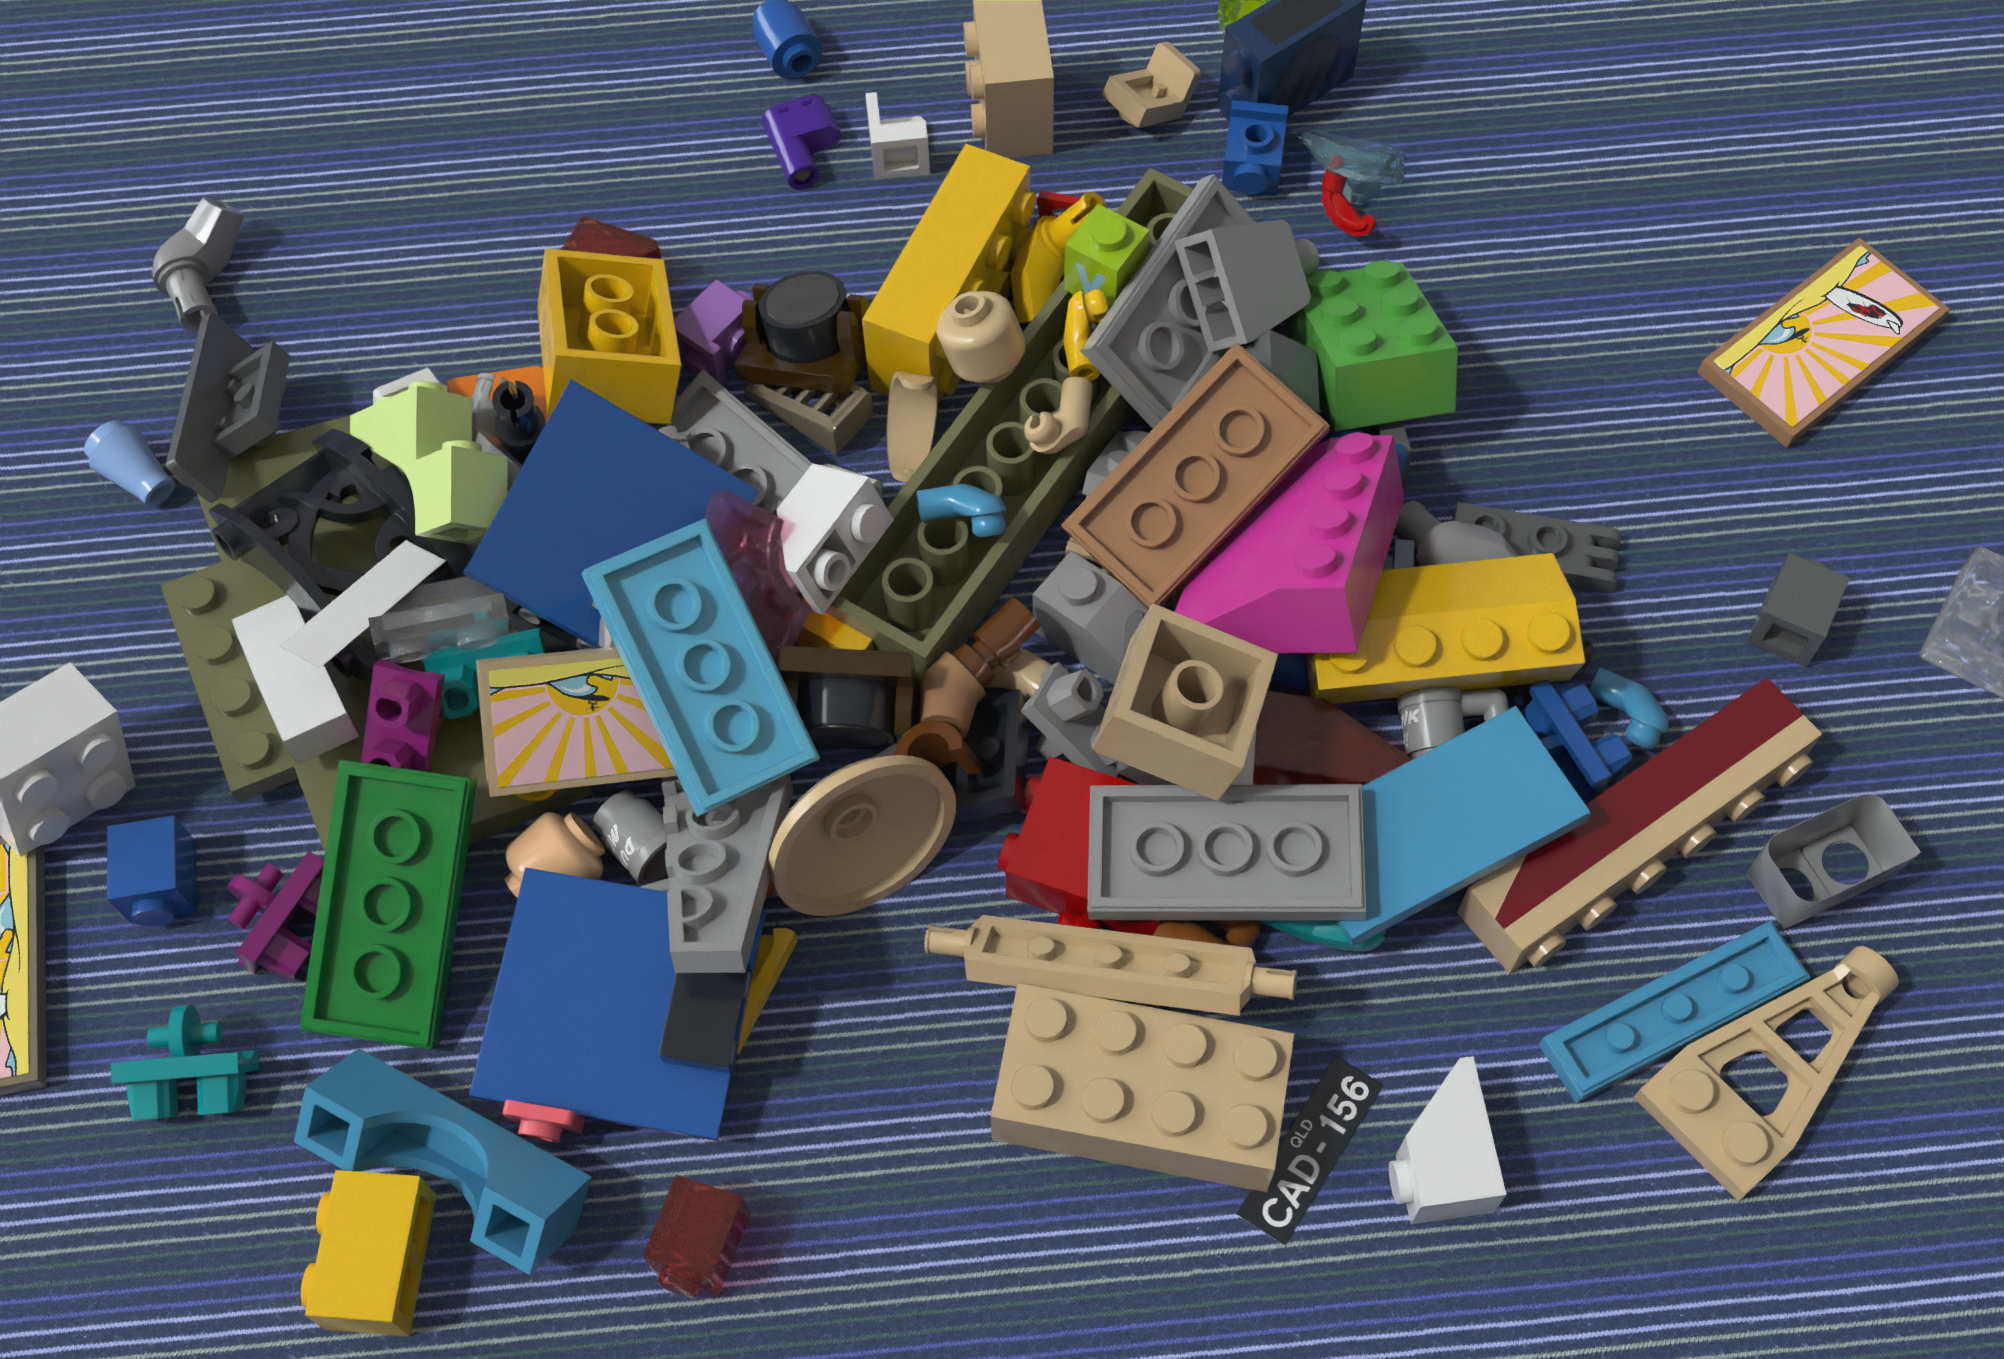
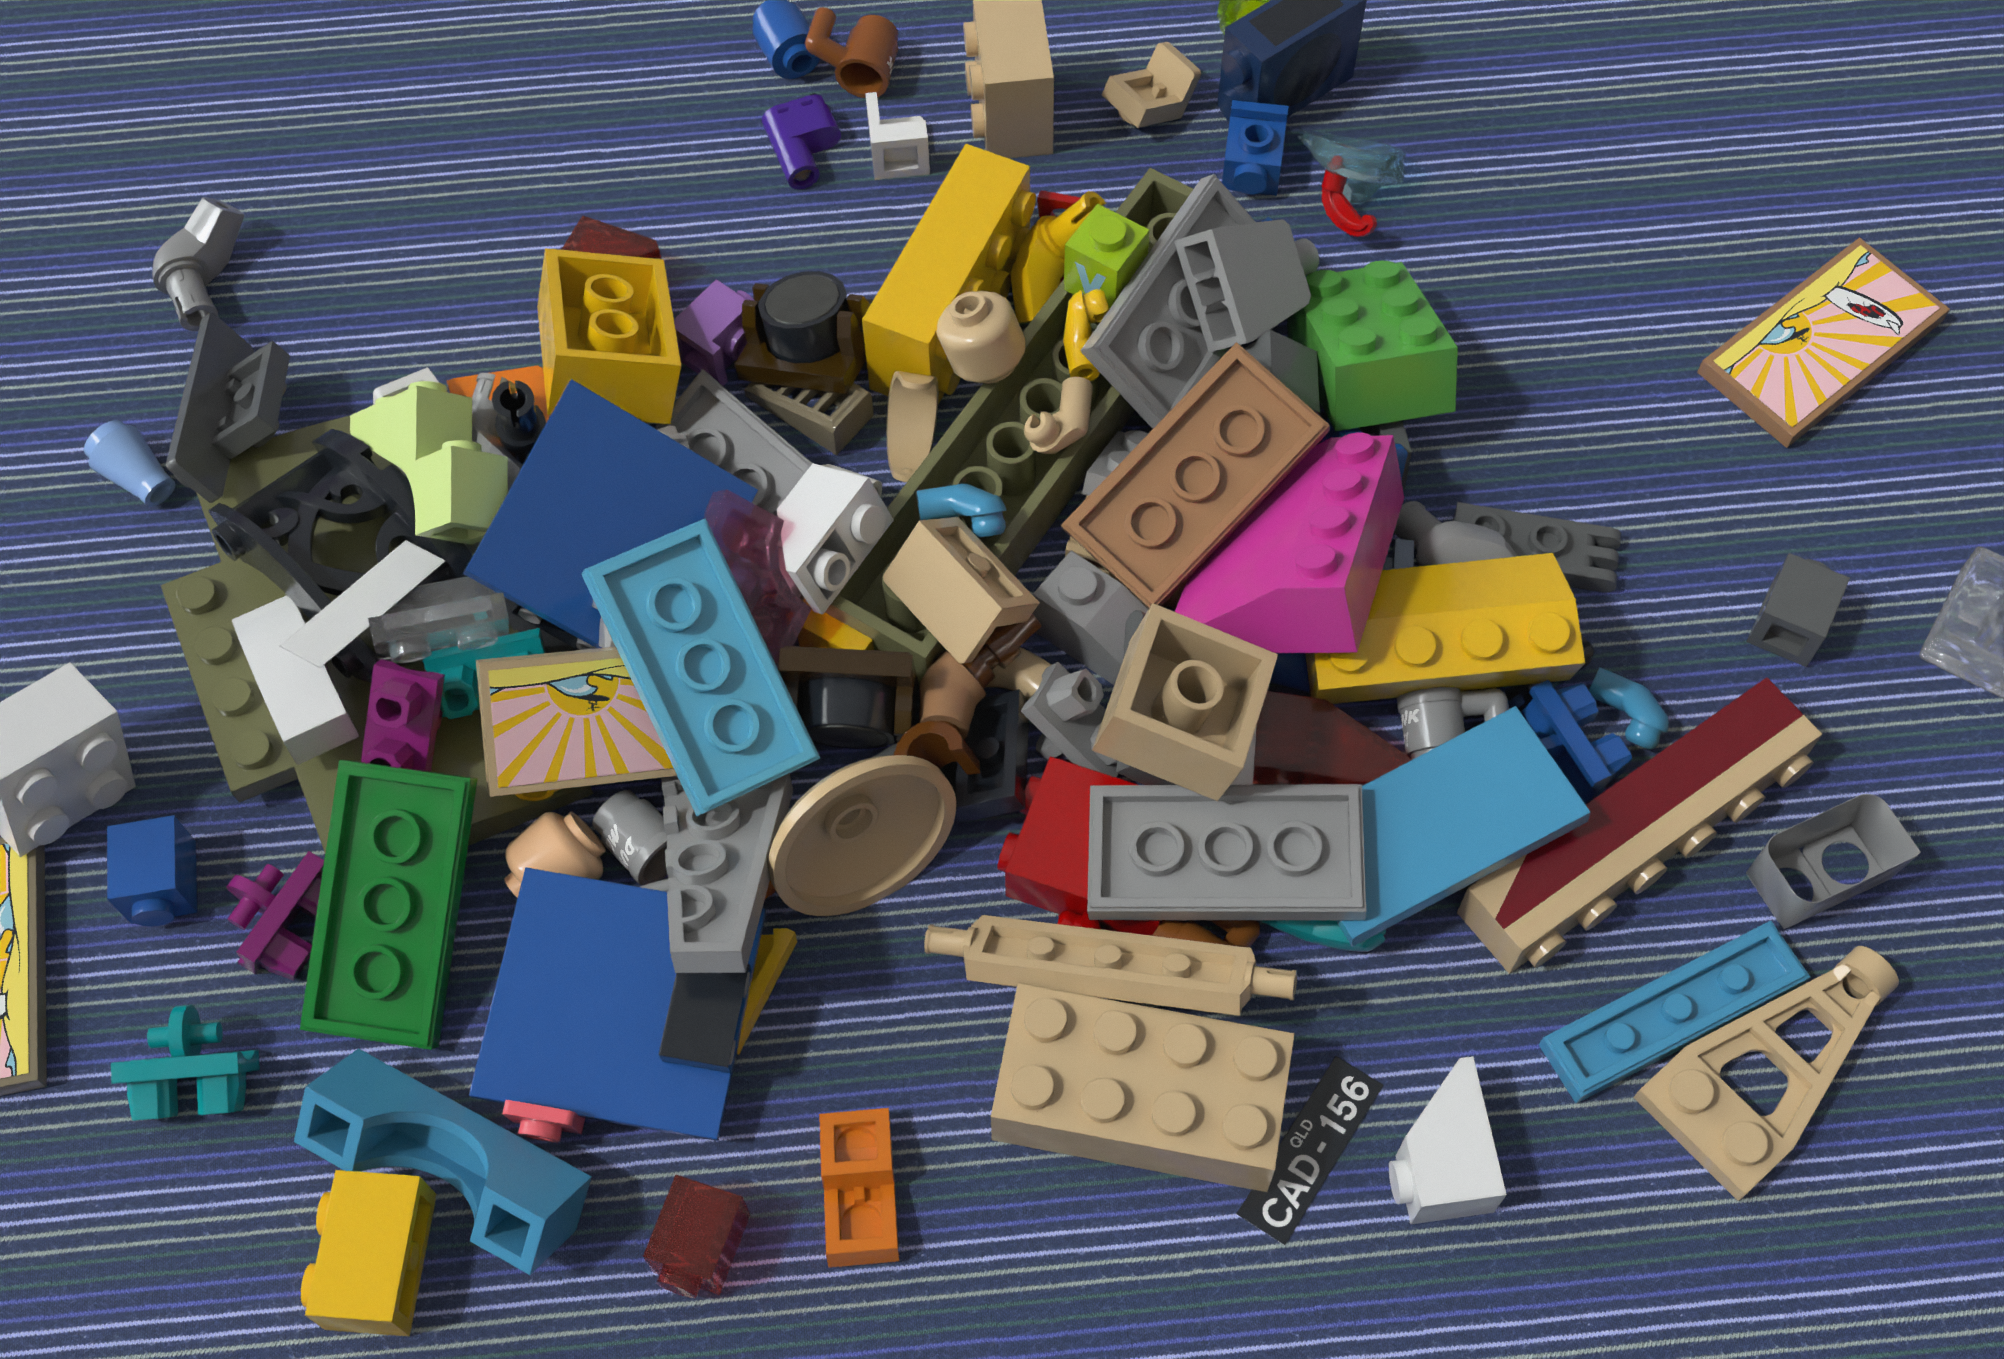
(858, 1187): none -> orange slope
(867, 56): none -> dark orange piece
(956, 586): none -> tan panel

